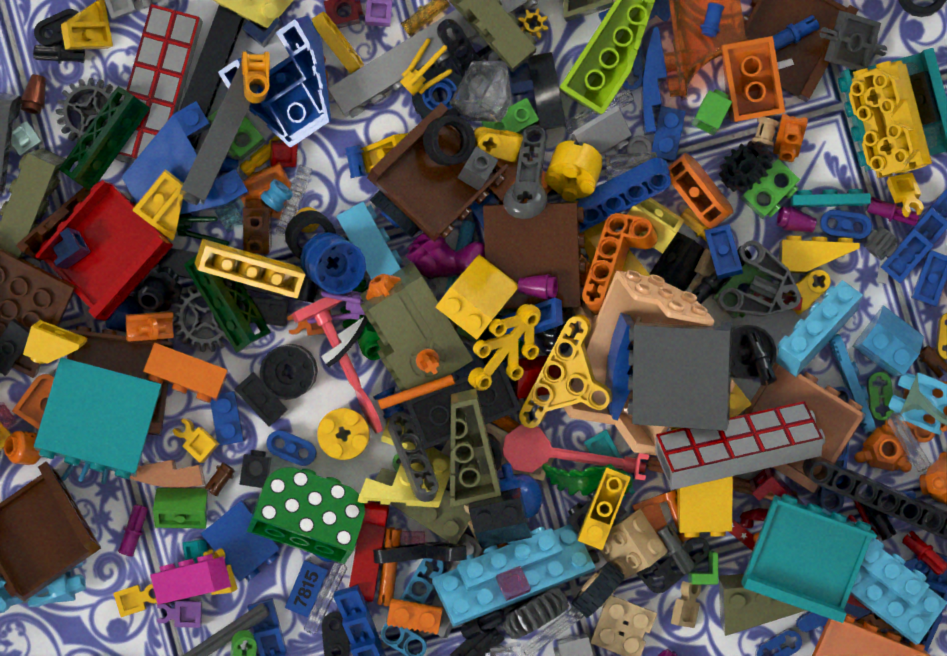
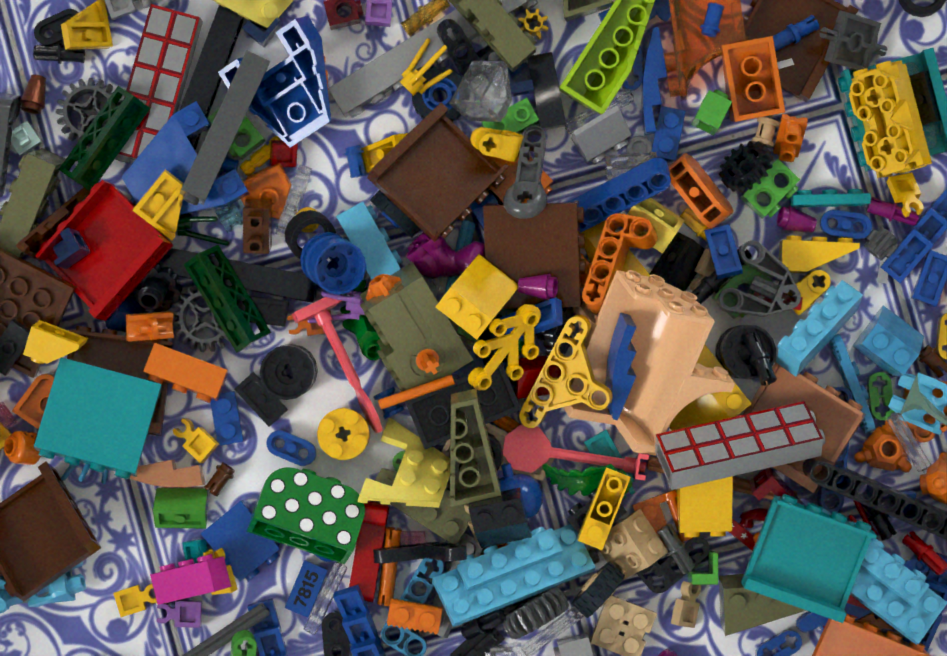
(133, 530): magenta axle -> none
(246, 477): black brick -> none
(249, 268): yellow brick -> none
(255, 71): light orange piece -> none
(276, 195): dark azure wheel -> none
(337, 42): yellow beam -> none
(348, 338): sticker -> none
(416, 455): dark grey beam -> none
(466, 135): black tyre -> none
(477, 168): dark grey brick -> none
(513, 583): clear pink tile -> none
(574, 170): yellow brick -> none
(680, 375): dark grey panel -> none

